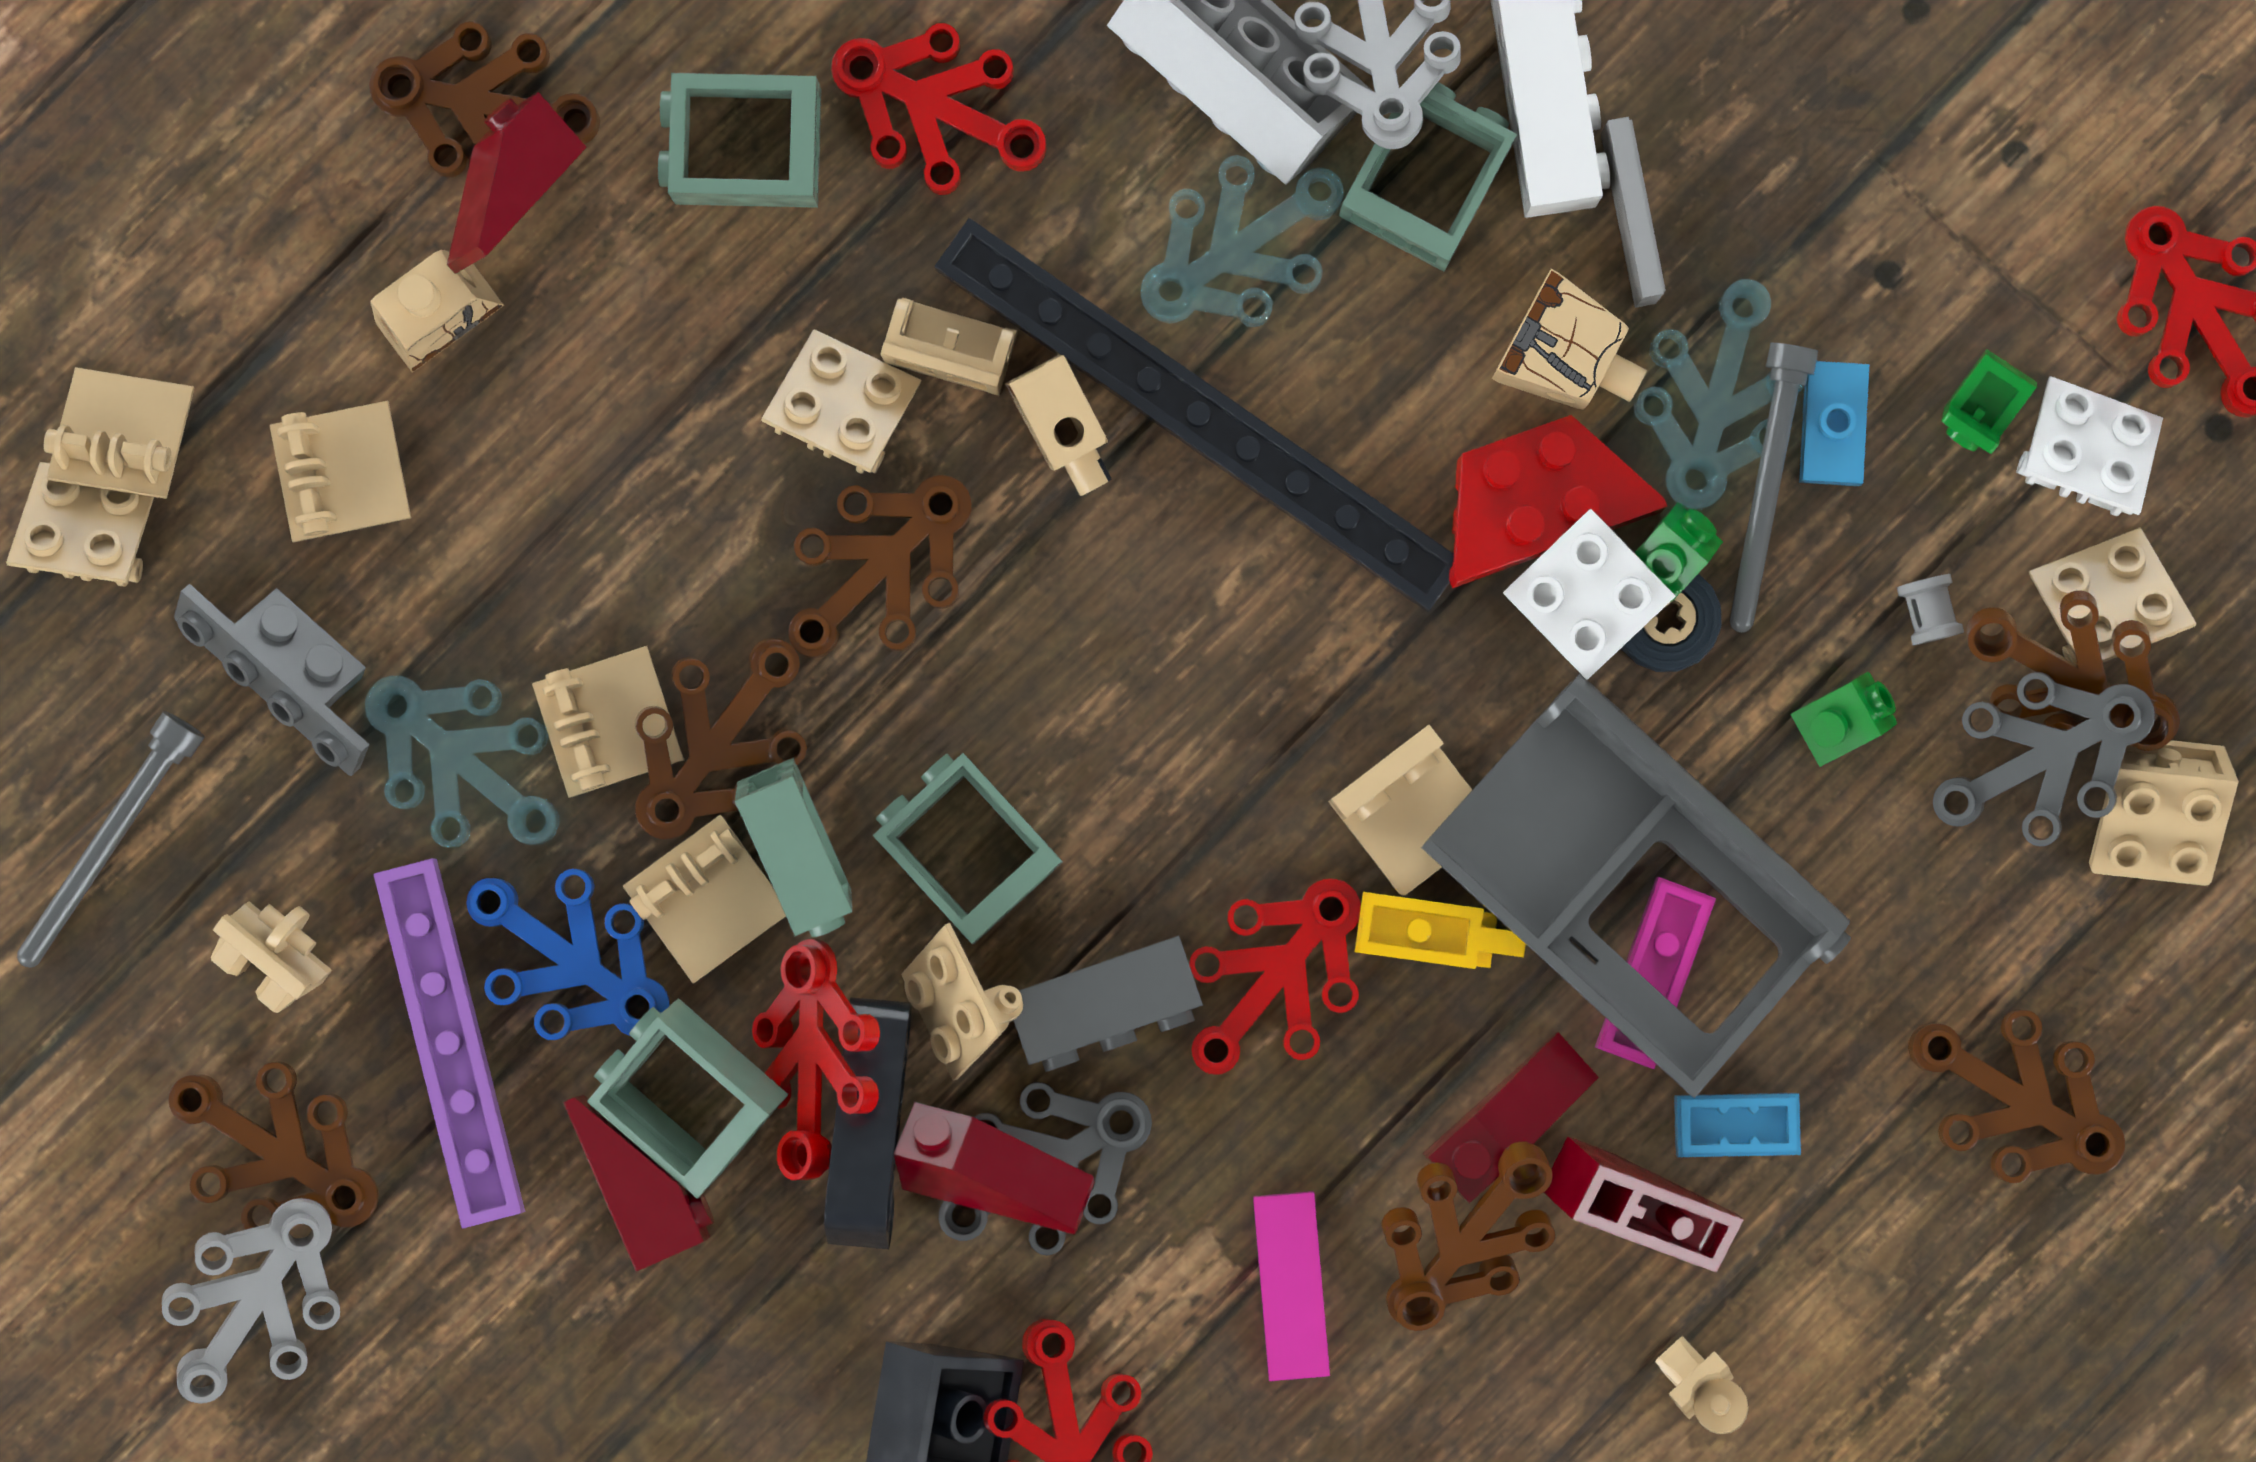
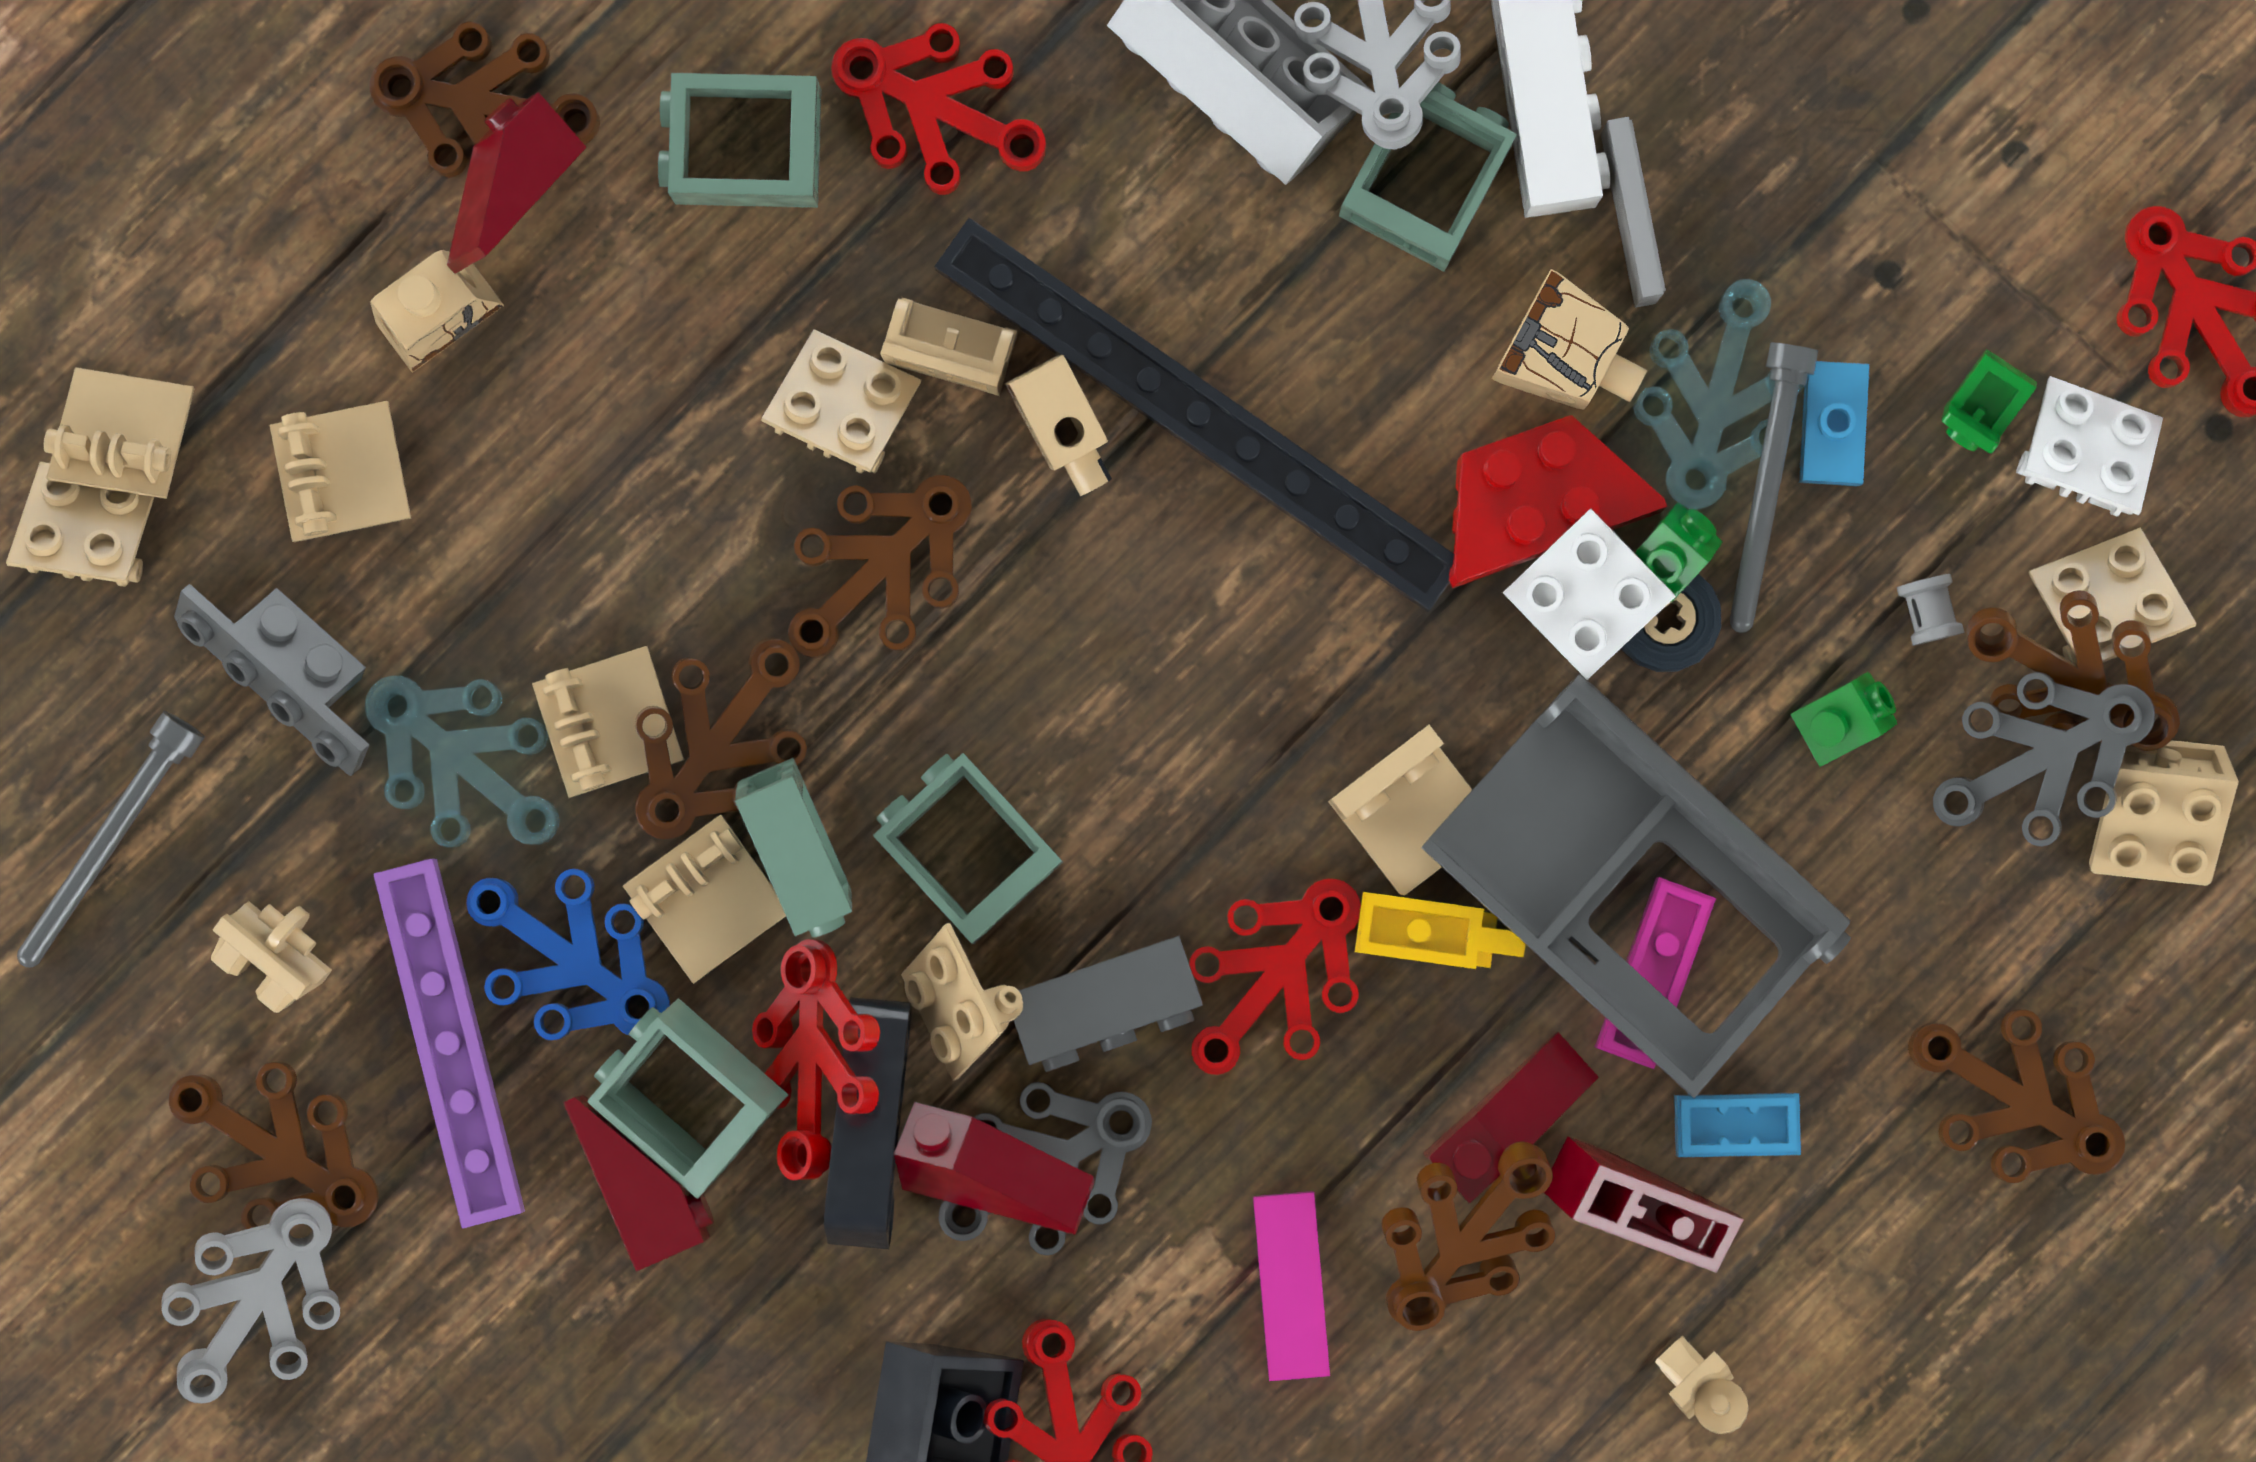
(1233, 250): clear light blue plant -> none

